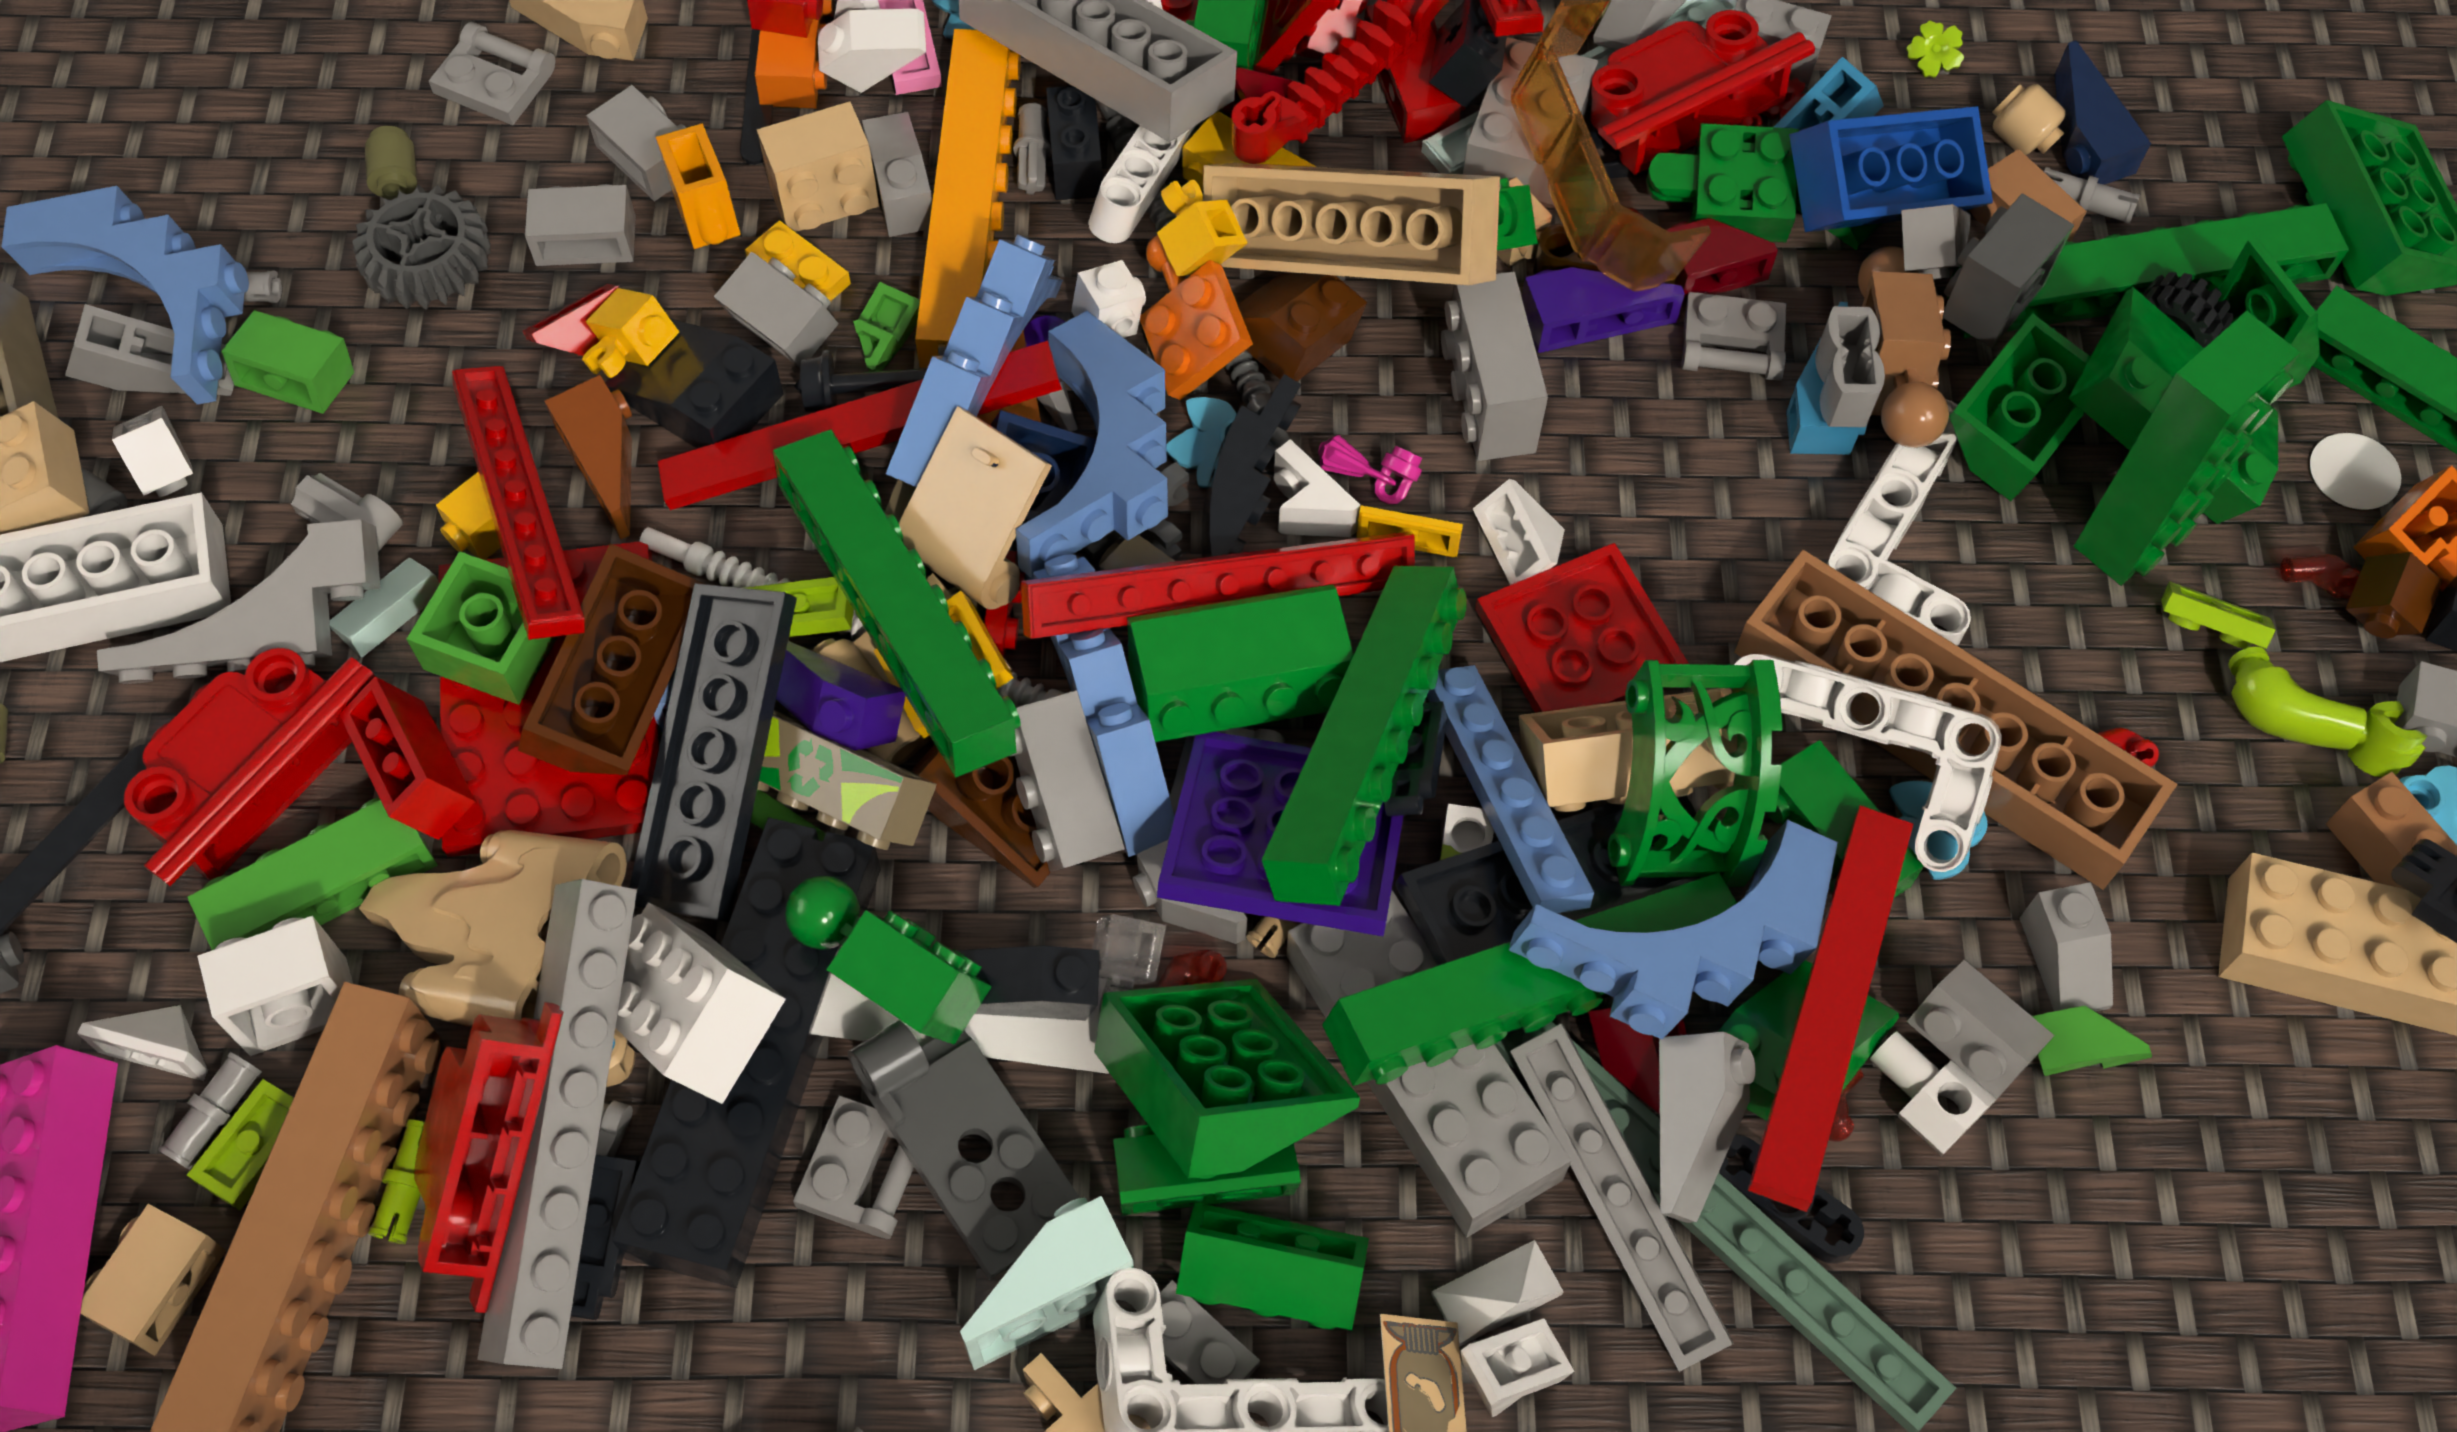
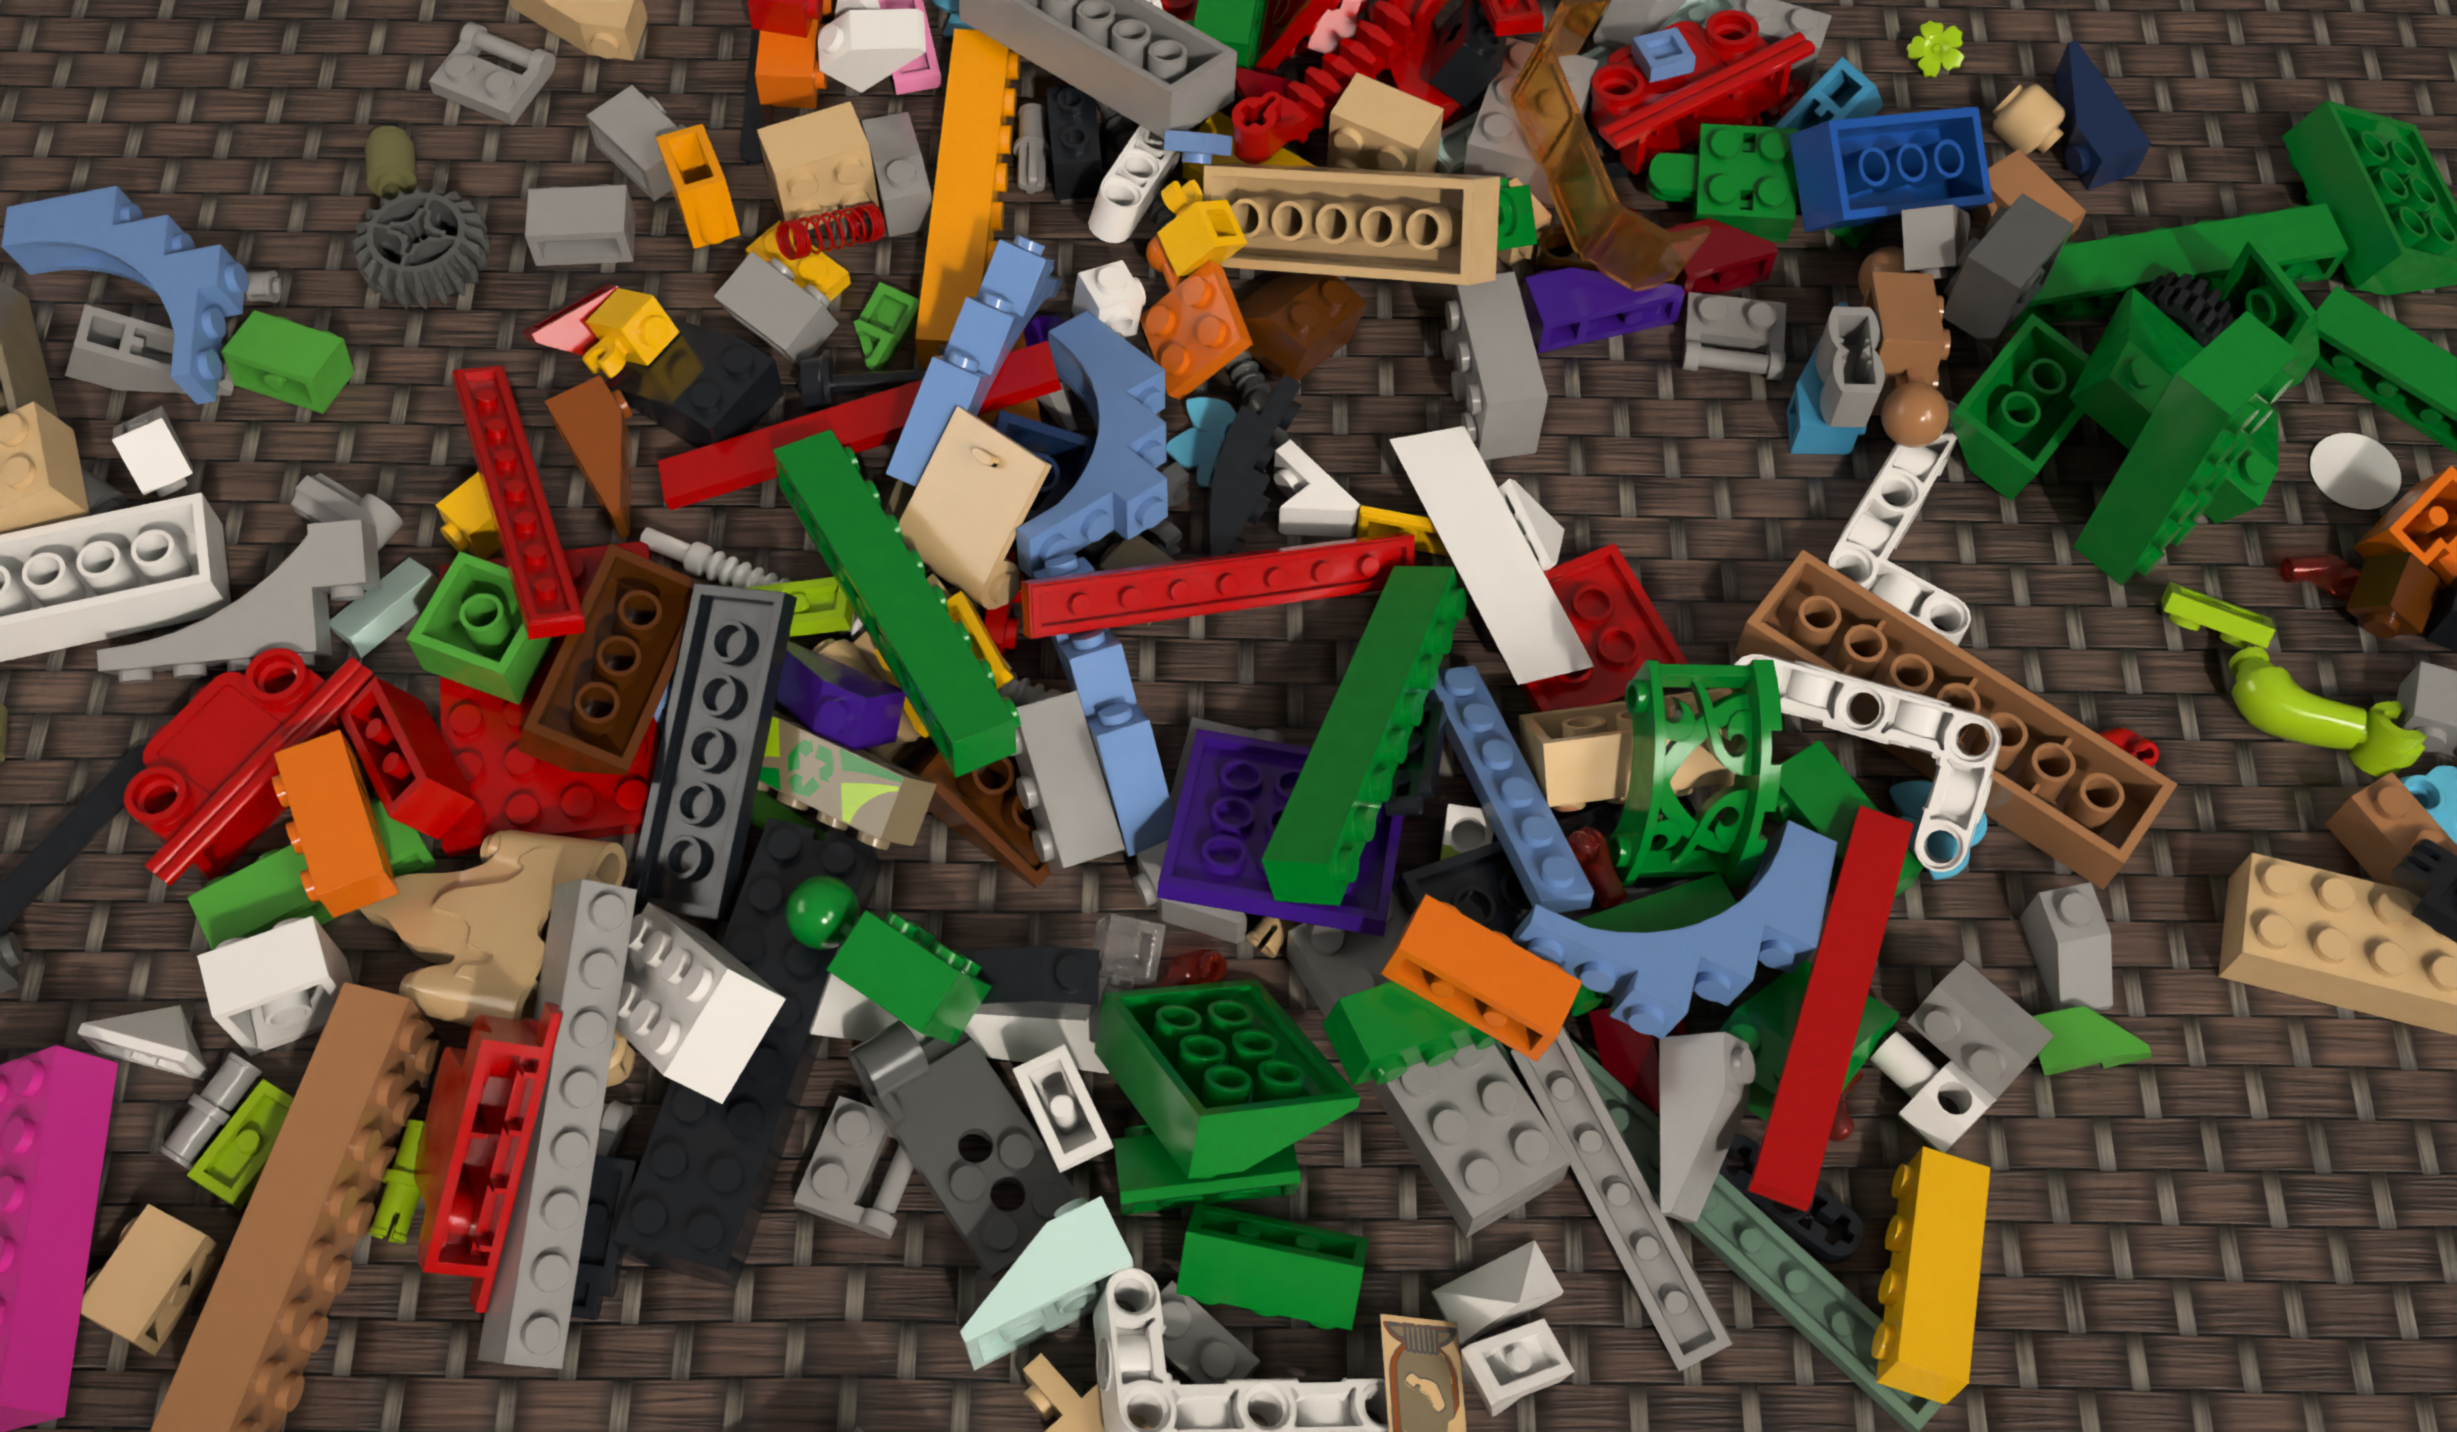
(333, 824): none -> orange brick
(856, 228): none -> red piece
(1062, 1108): none -> white slope
(1197, 146): none -> medium blue plate
(1238, 661): green slope -> none
(1341, 457): dark pink piece -> none
(1383, 129): none -> tan brick
(1482, 977): none -> orange brick
(1491, 555): none -> white sticker
(1595, 860): none -> clear red arm
(1663, 54): none -> medium blue plate
(1932, 1276): none -> yellow brick
(2096, 196): light grey pin -> none

